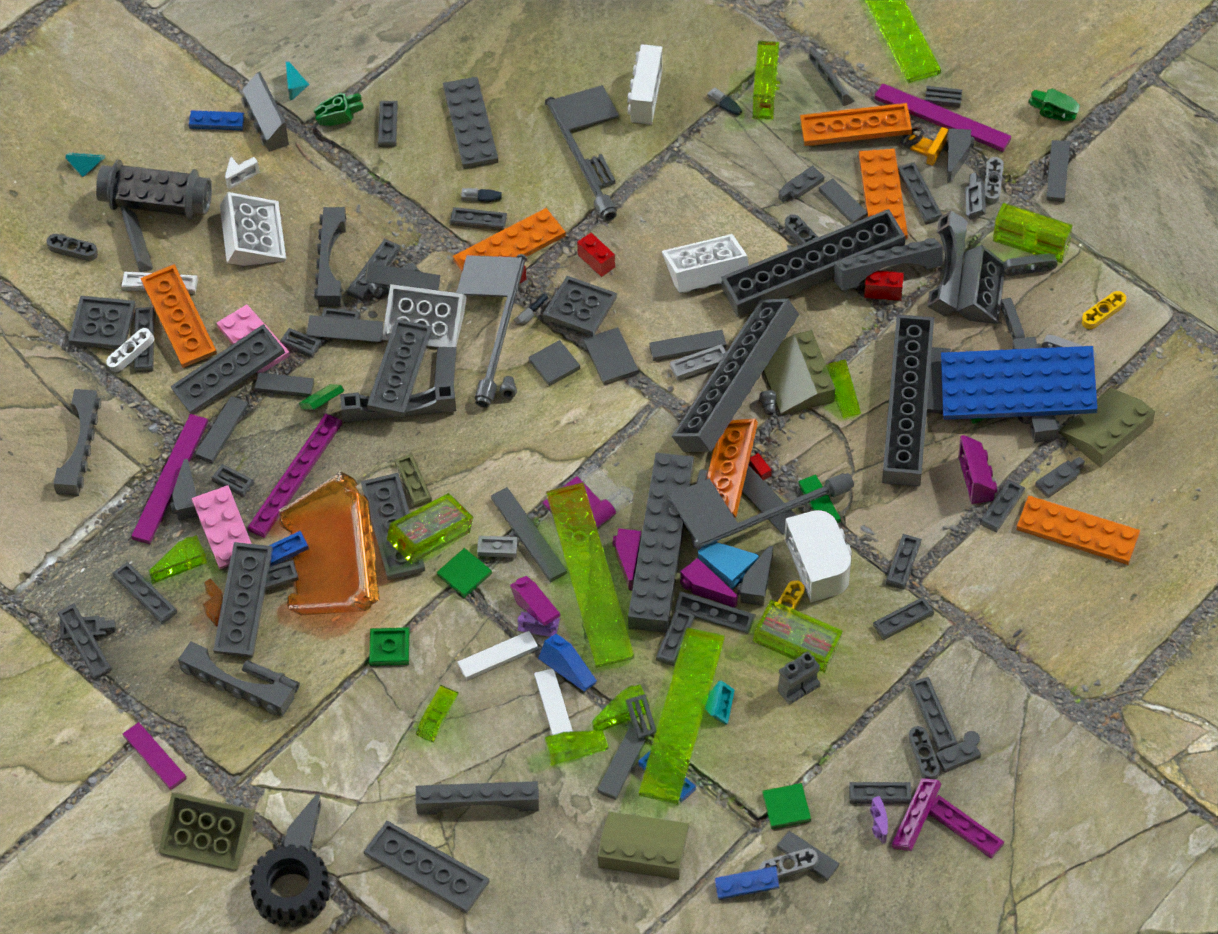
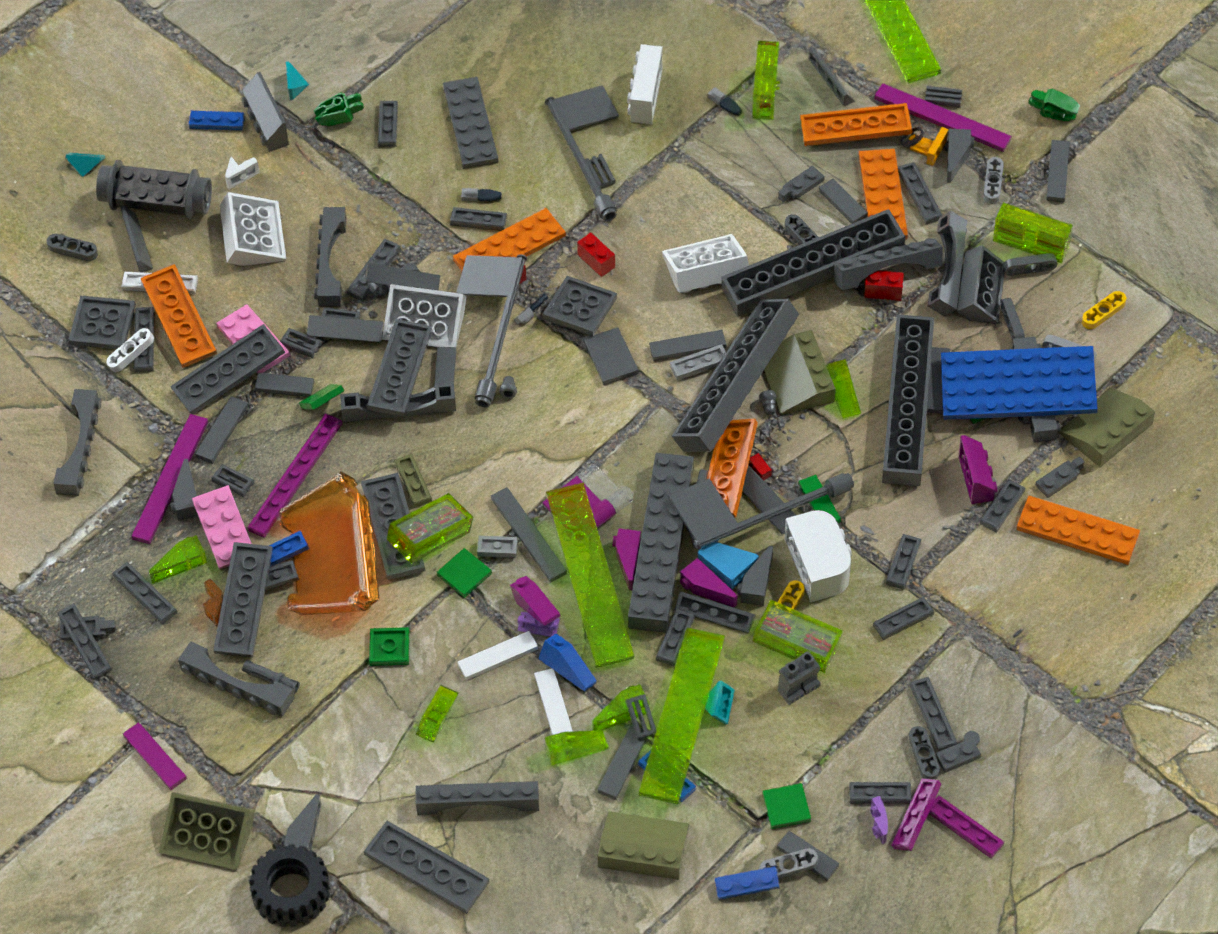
(554, 363): dark grey tile -> none
(975, 197): dark grey hinge -> none

